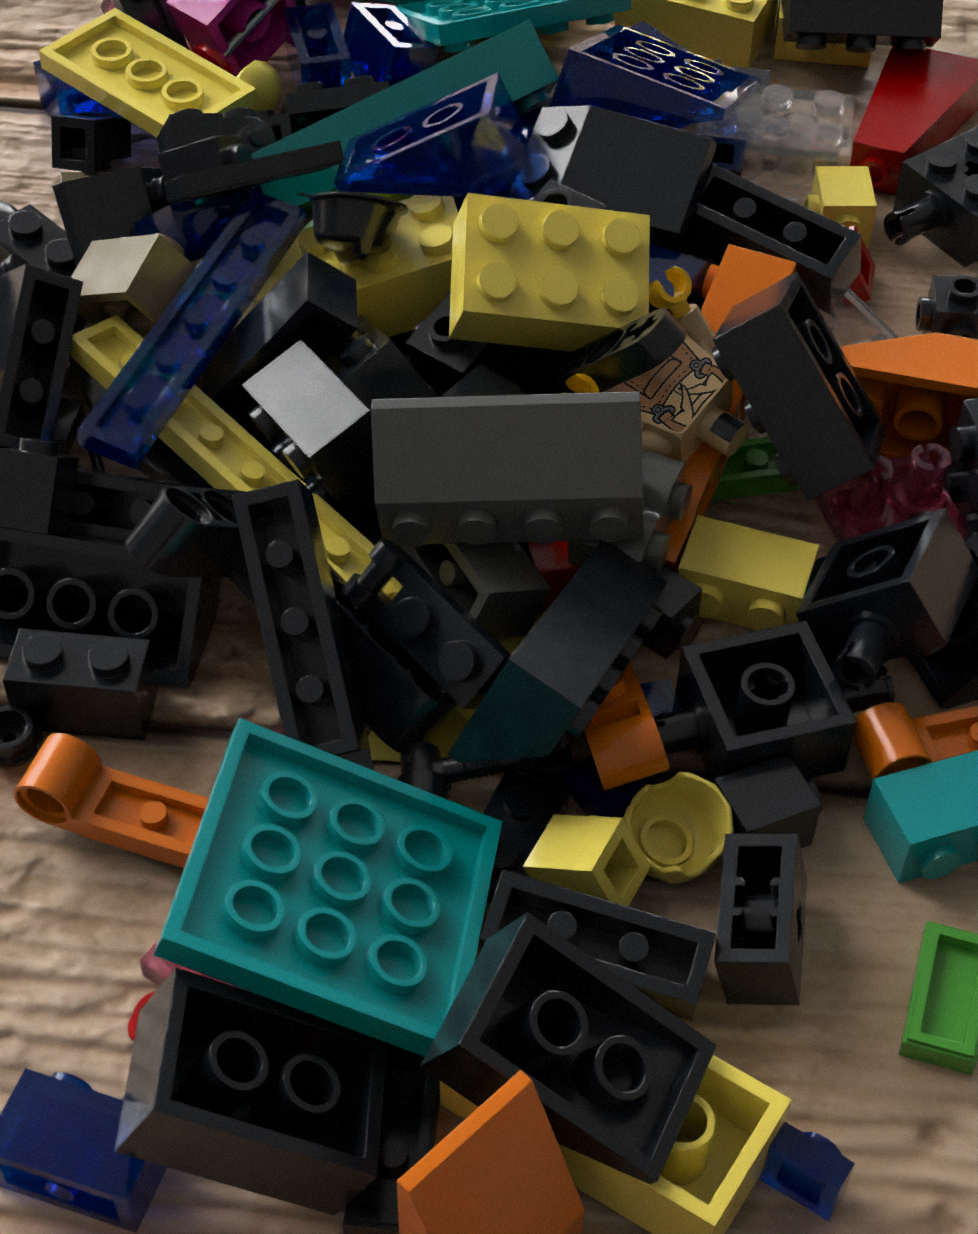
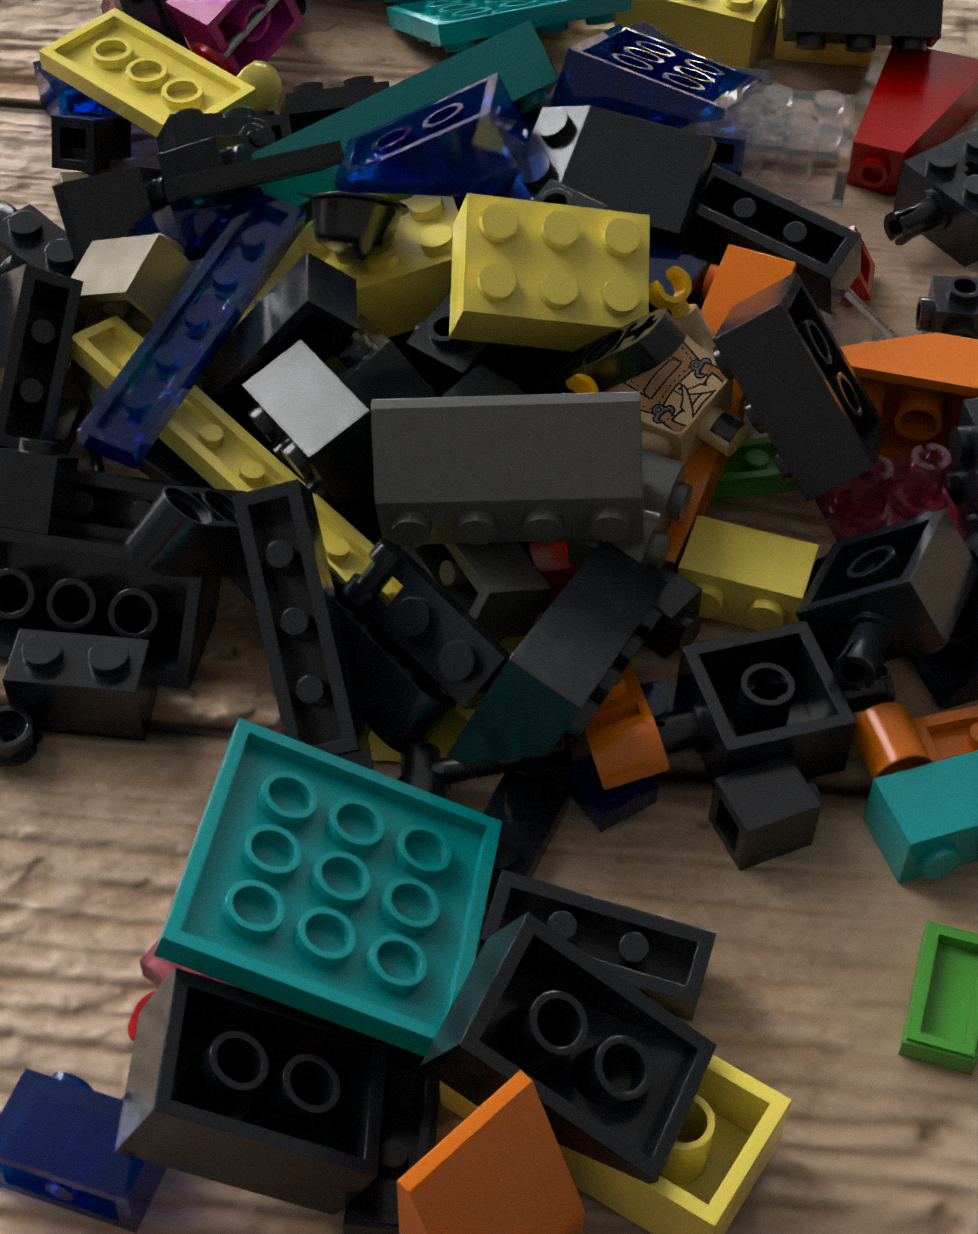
(78, 794): orange plate -> none
(316, 45): clear blue brick -> none
(385, 43): clear blue brick -> none
(589, 857): light yellow brick -> none
(680, 826): light yellow hair -> none
(761, 919): black brick -> none
(807, 1170): clear blue plate -> none
(845, 197): light yellow brick -> none

